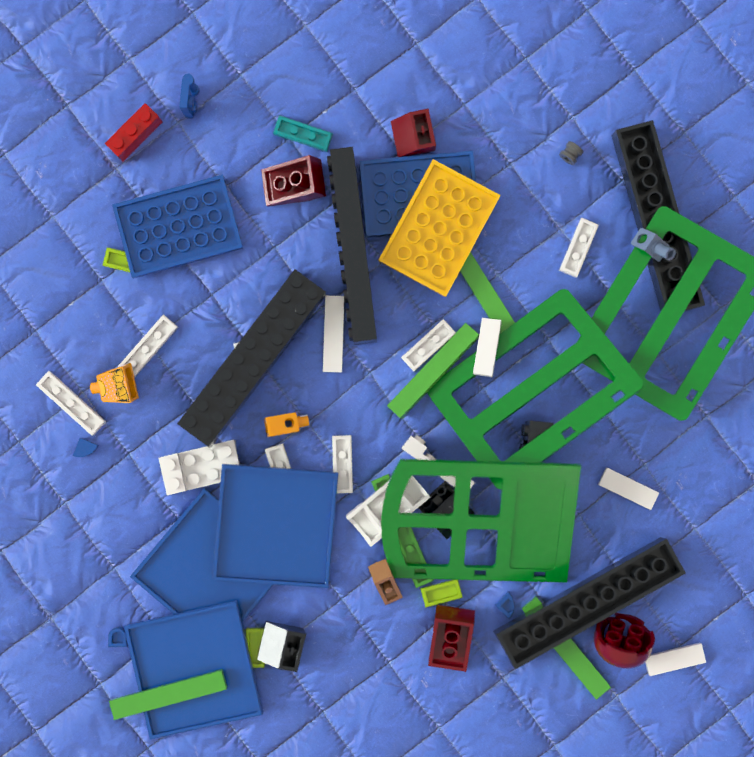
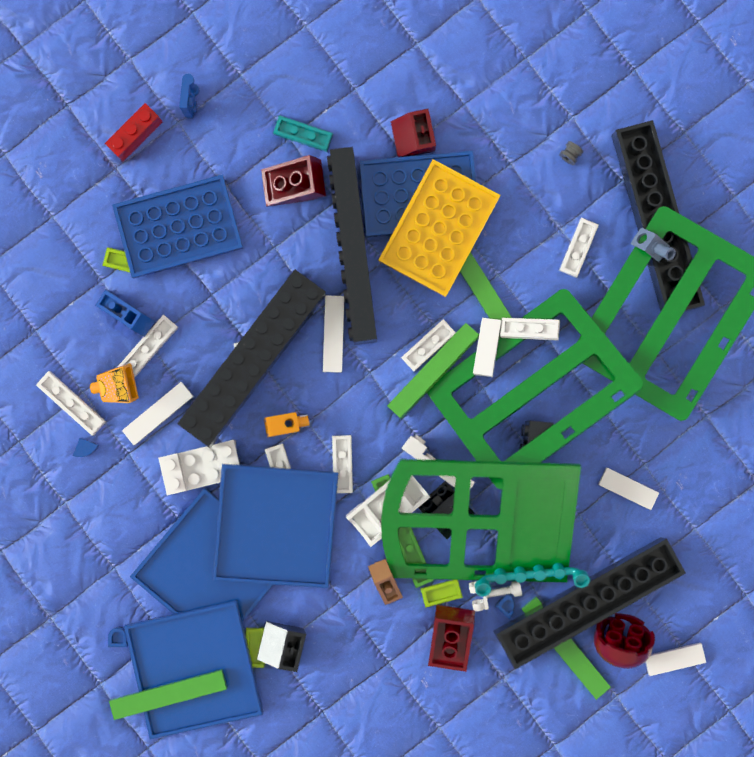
(125, 313): none -> blue slope
(157, 413): none -> white tile
(481, 604): none -> white bar
(483, 587): none -> teal bar
(530, 328): none -> white tile

